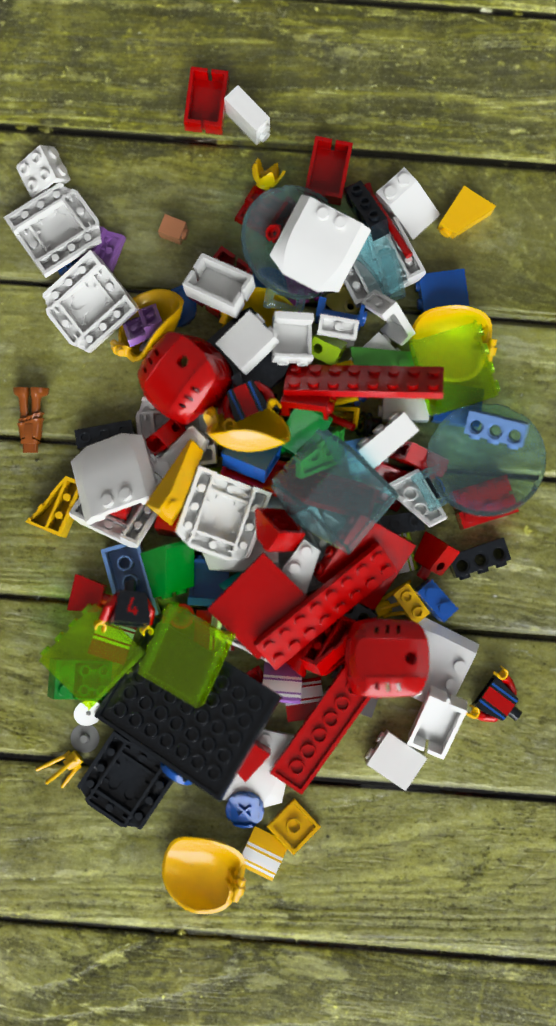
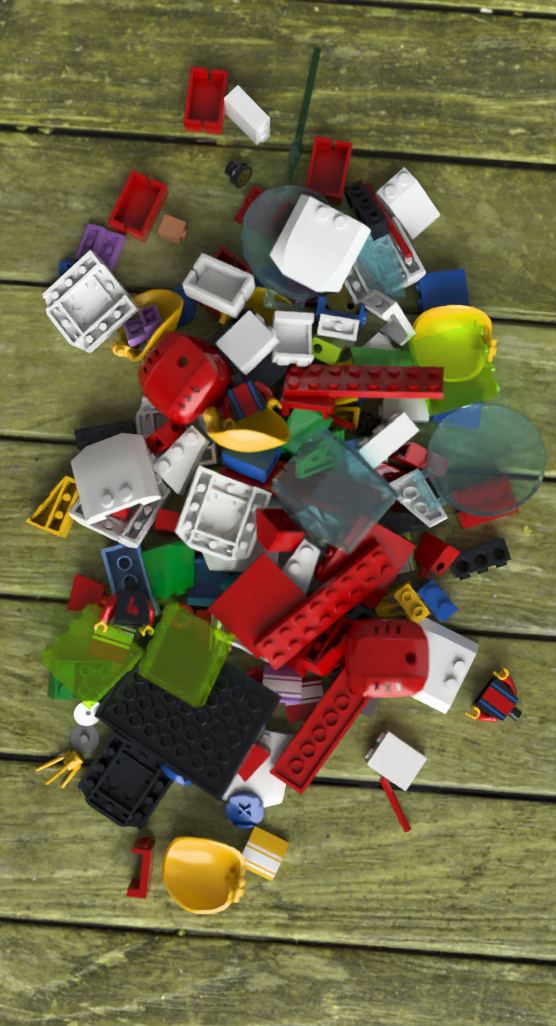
(31, 425): dark orange piece -> none
(42, 169): white bracket -> none
(55, 228): white wedge -> none
(138, 206): none -> red piece
(140, 887): none -> red panel
(174, 487): yellow wedge -> none
(239, 173): none -> black piece
(267, 178): yellow piece -> none
(270, 230): red plate -> none
(293, 826): yellow plate -> none
(297, 148): none -> clear green piece
(395, 804): none -> red bar
(438, 722): white piece -> none
(465, 213): yellow slope -> none
(505, 423): medium blue brick -> none

